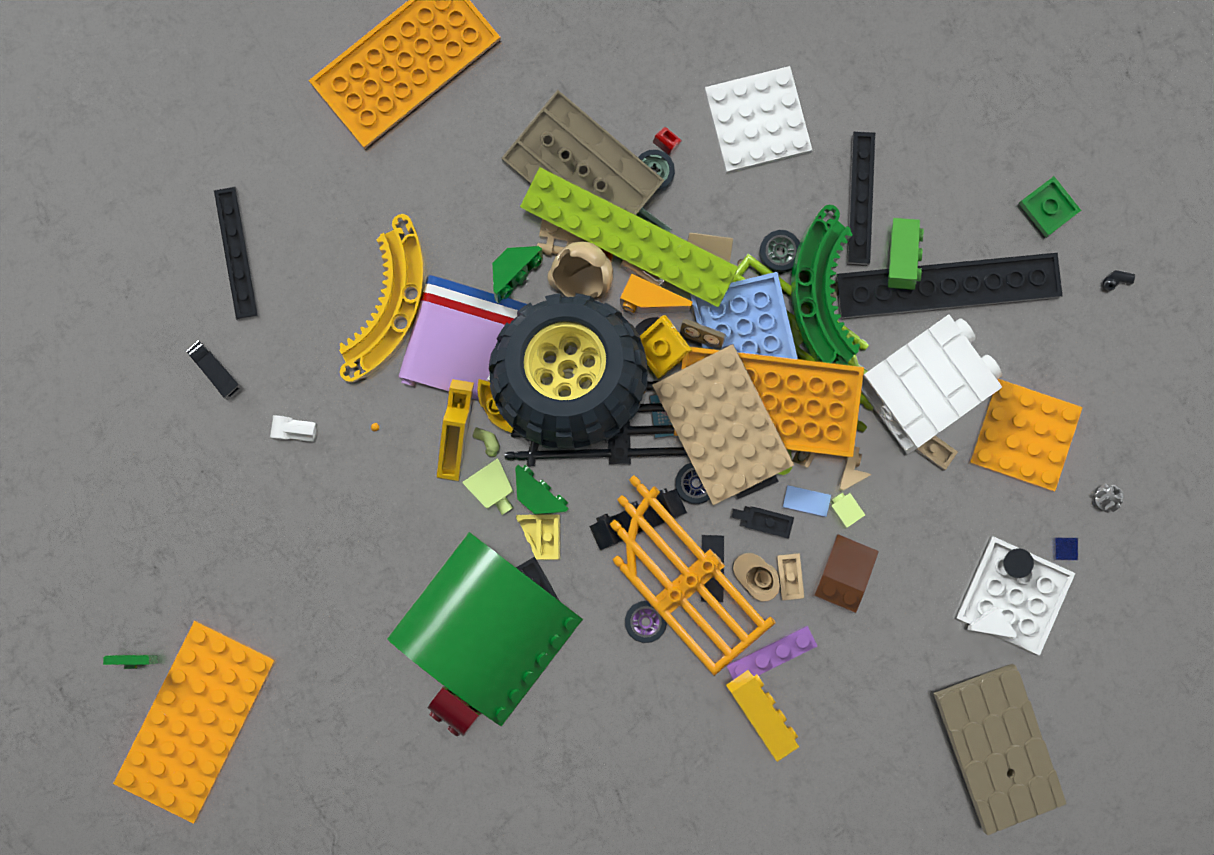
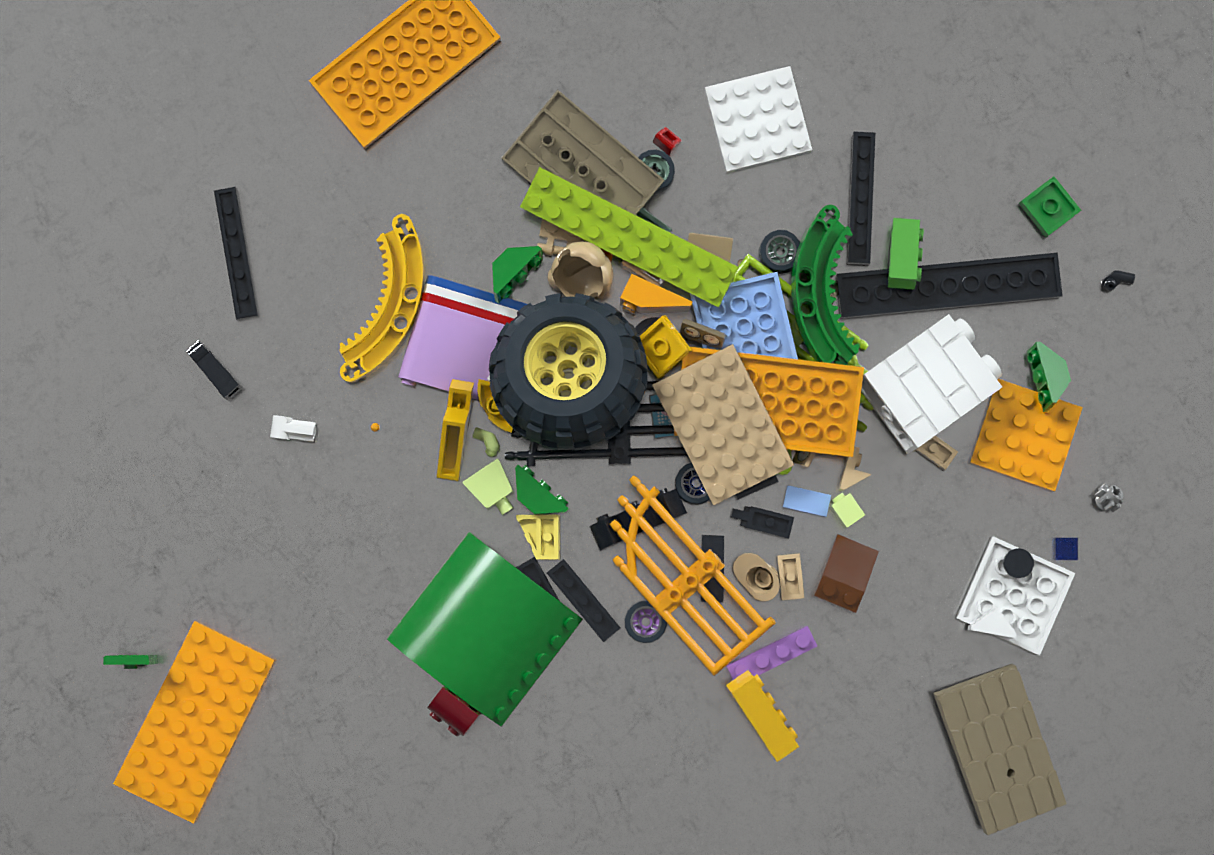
(583, 600): none -> black plate
(1049, 374): none -> slope

